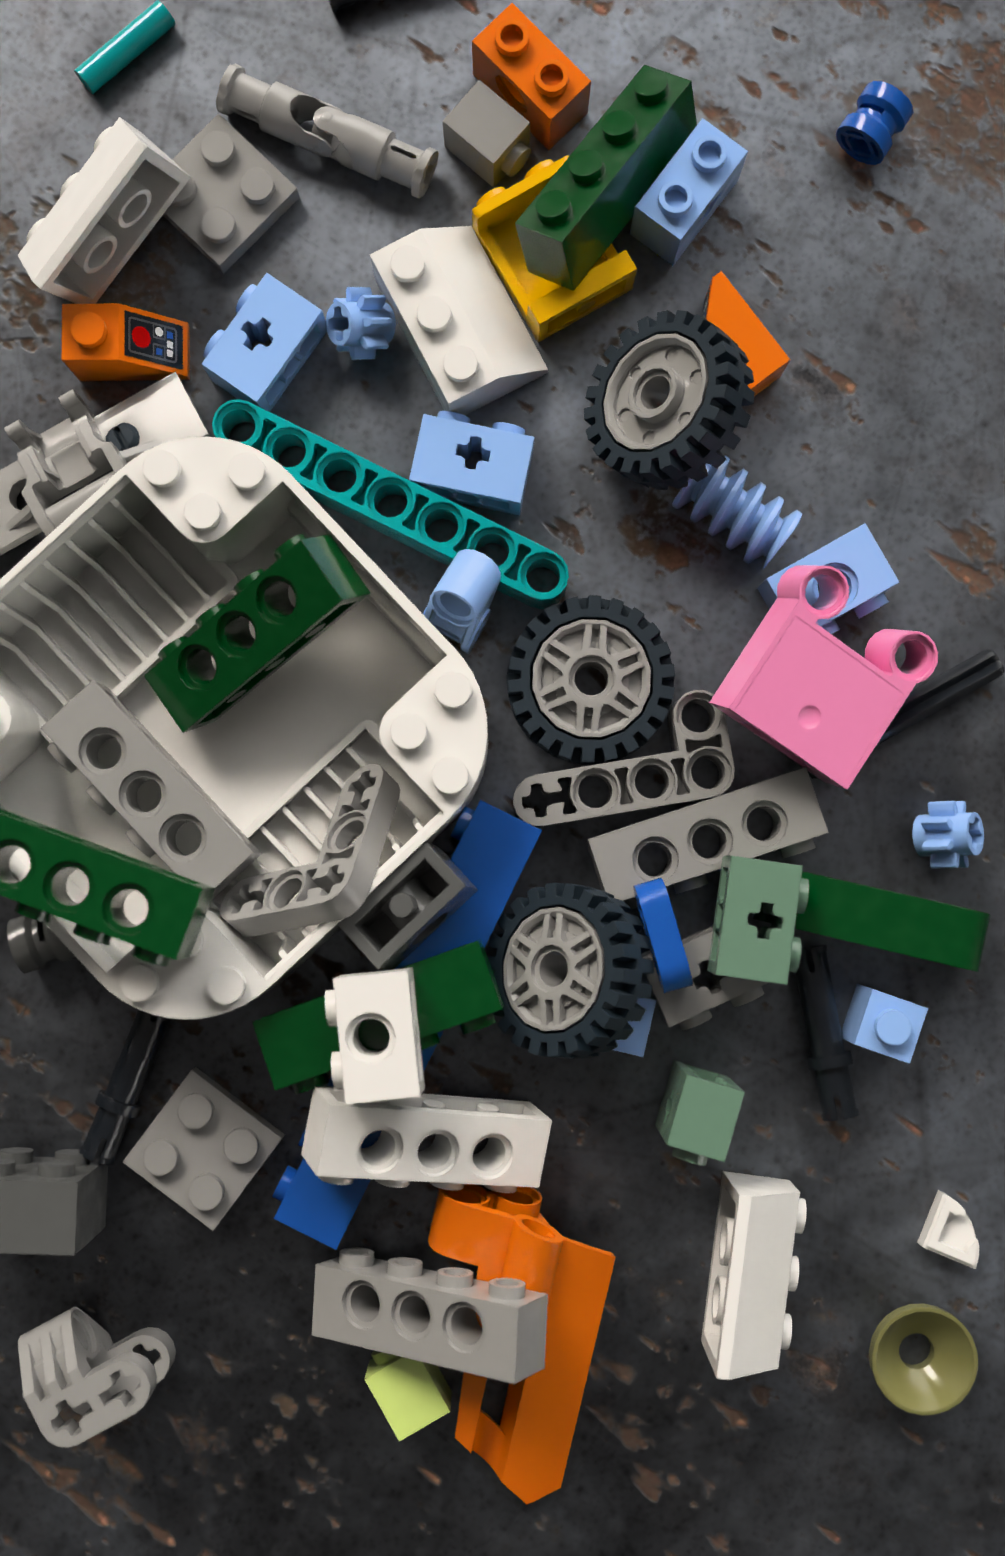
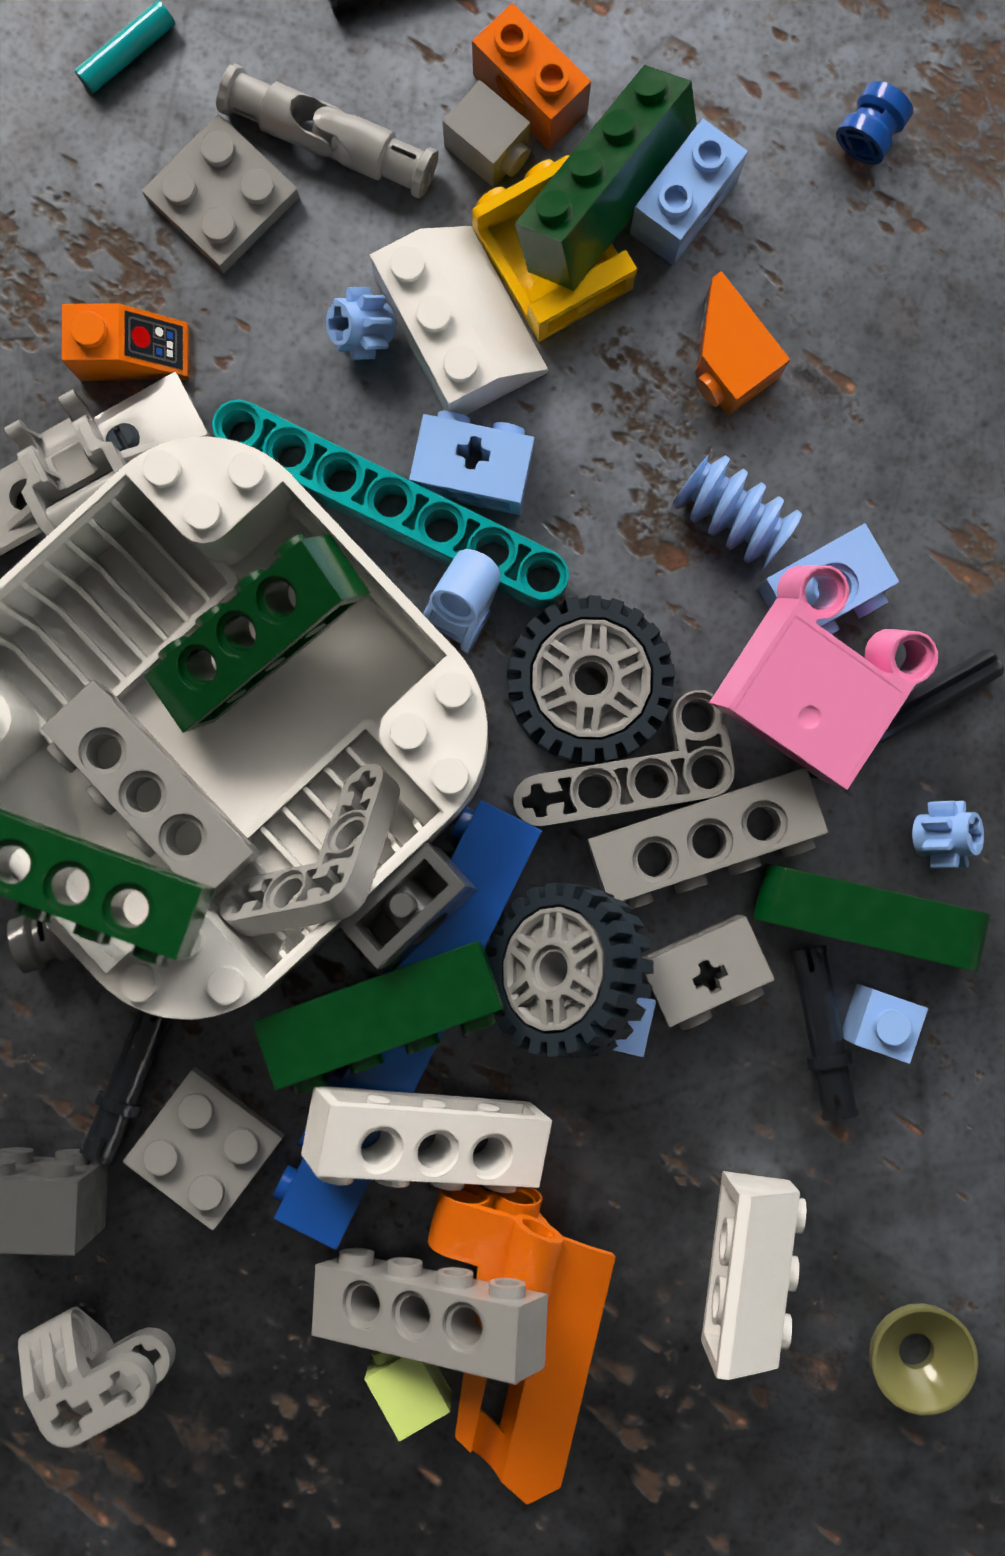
(102, 215): white slope -> none
(264, 372): light blue brick -> none
(369, 1073): white brick -> none
(663, 935): blue beam -> none
(669, 400): wheel -> none
(698, 1113): sand green brick -> none
(734, 942): sand green brick -> none
(950, 1231): white tile -> none

